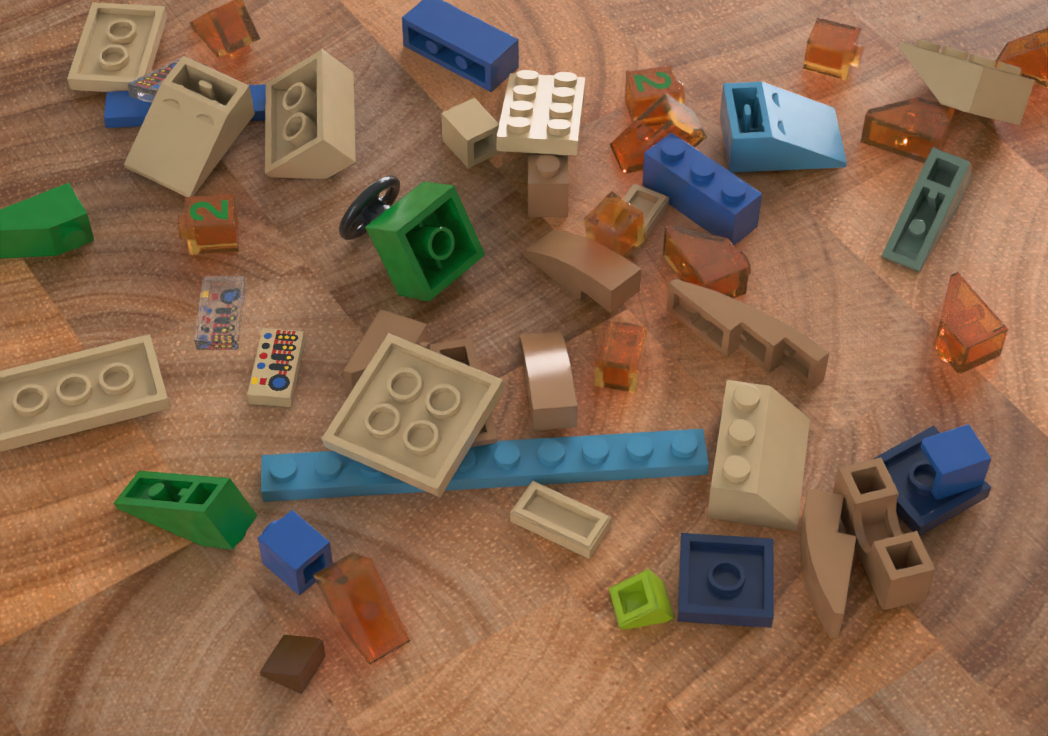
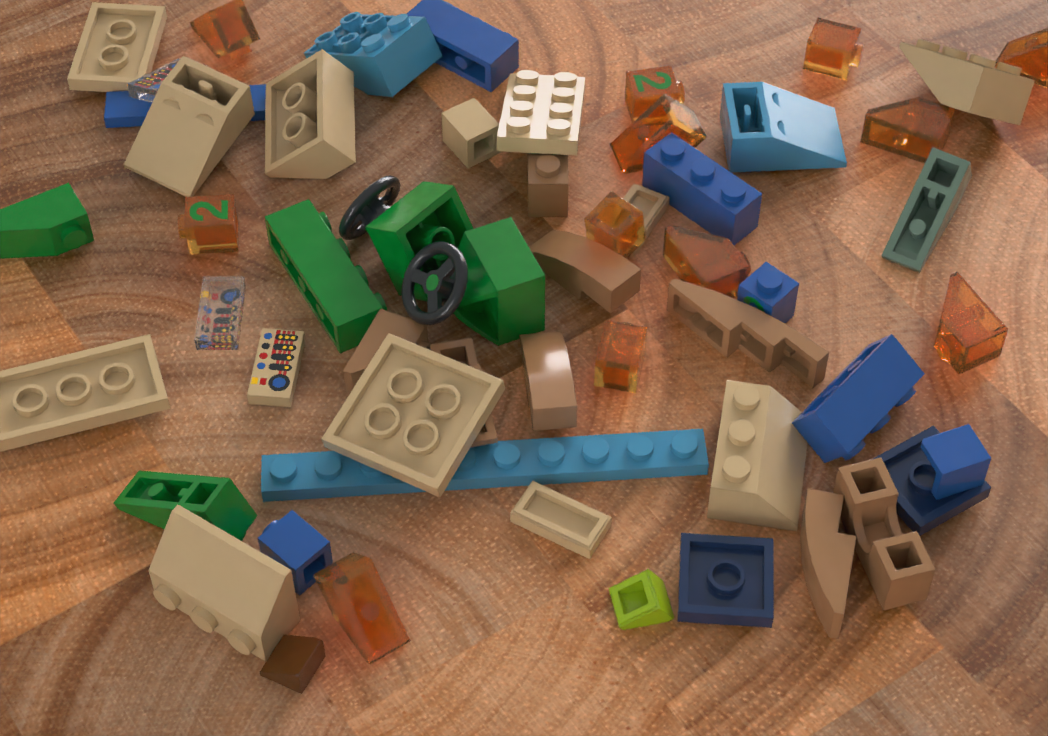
(223, 584): none -> tan slope
(324, 273): none -> green brick
(381, 50): none -> dark azure slope
(485, 283): none -> green piece
(770, 292): none -> blue brick
(859, 400): none -> blue brick

